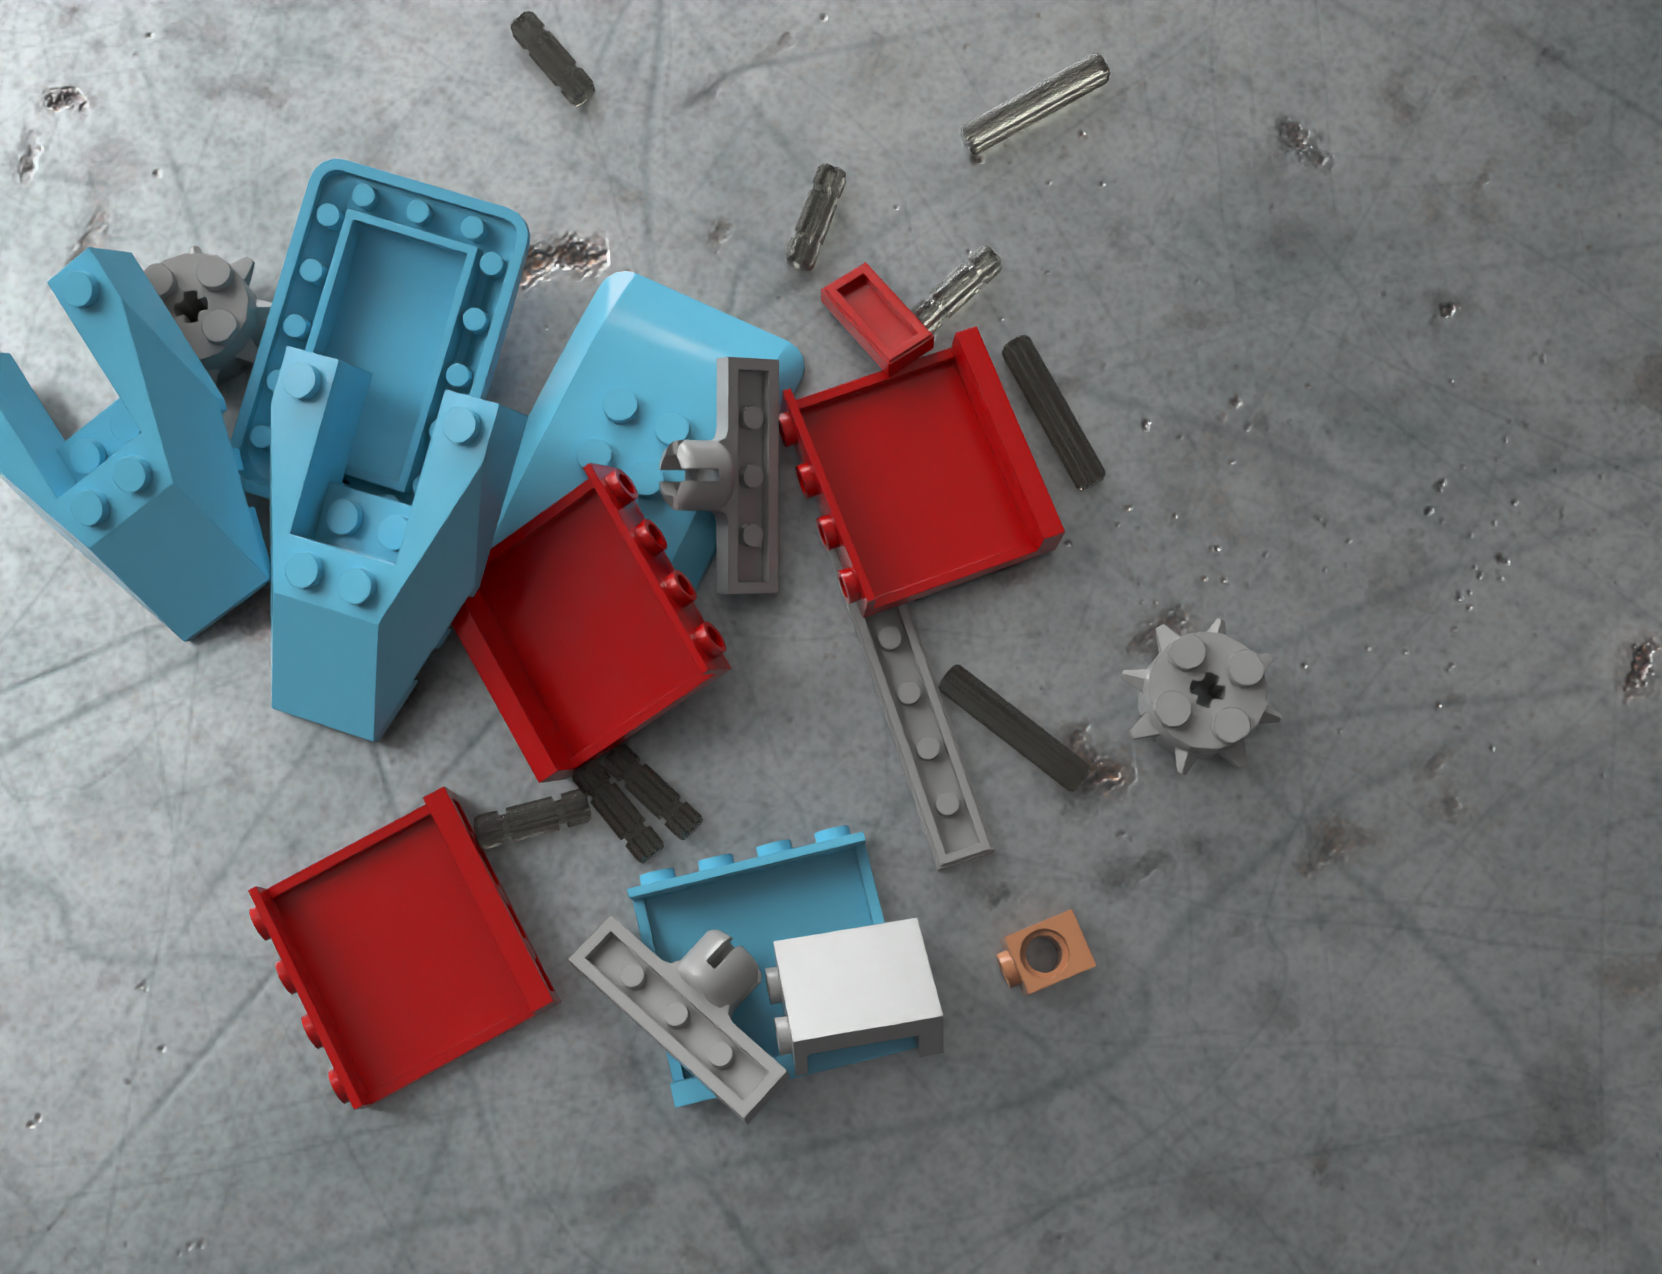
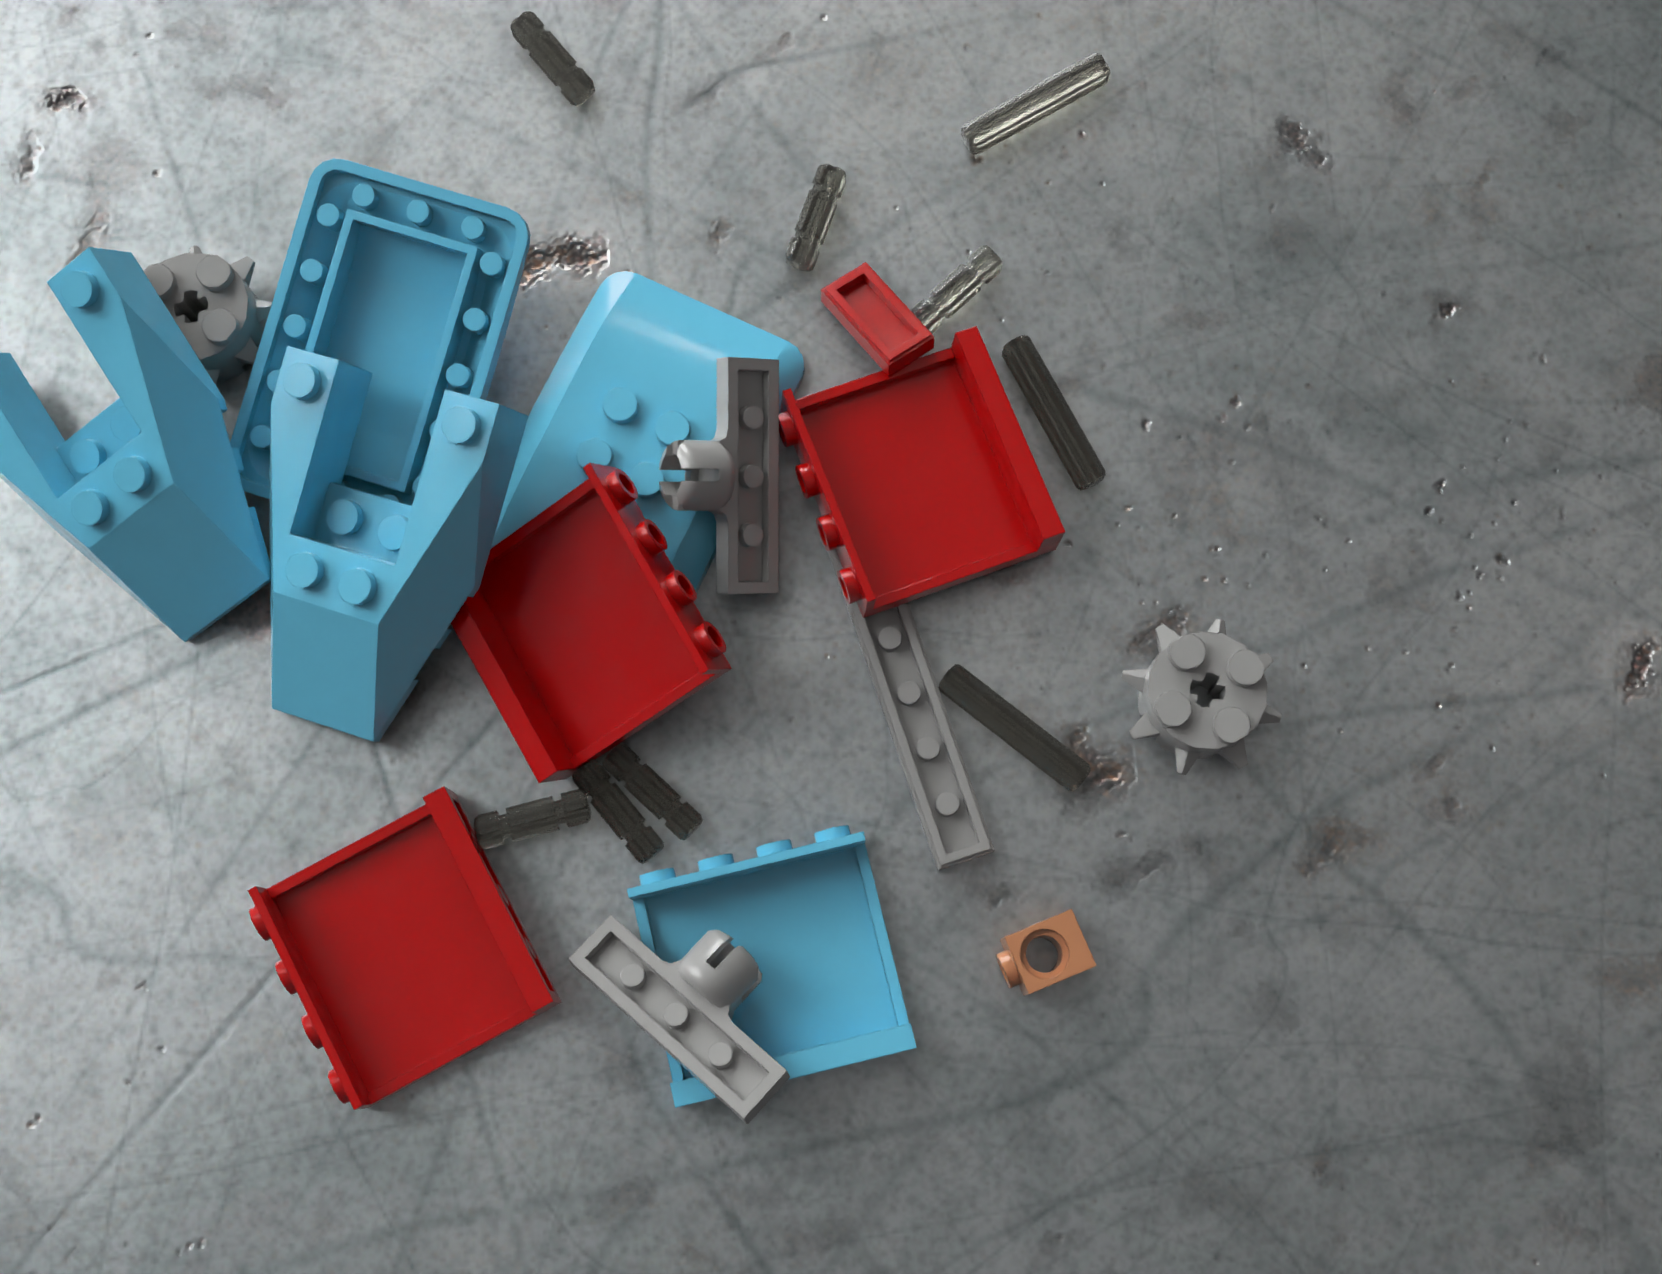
(854, 991): panel -> none

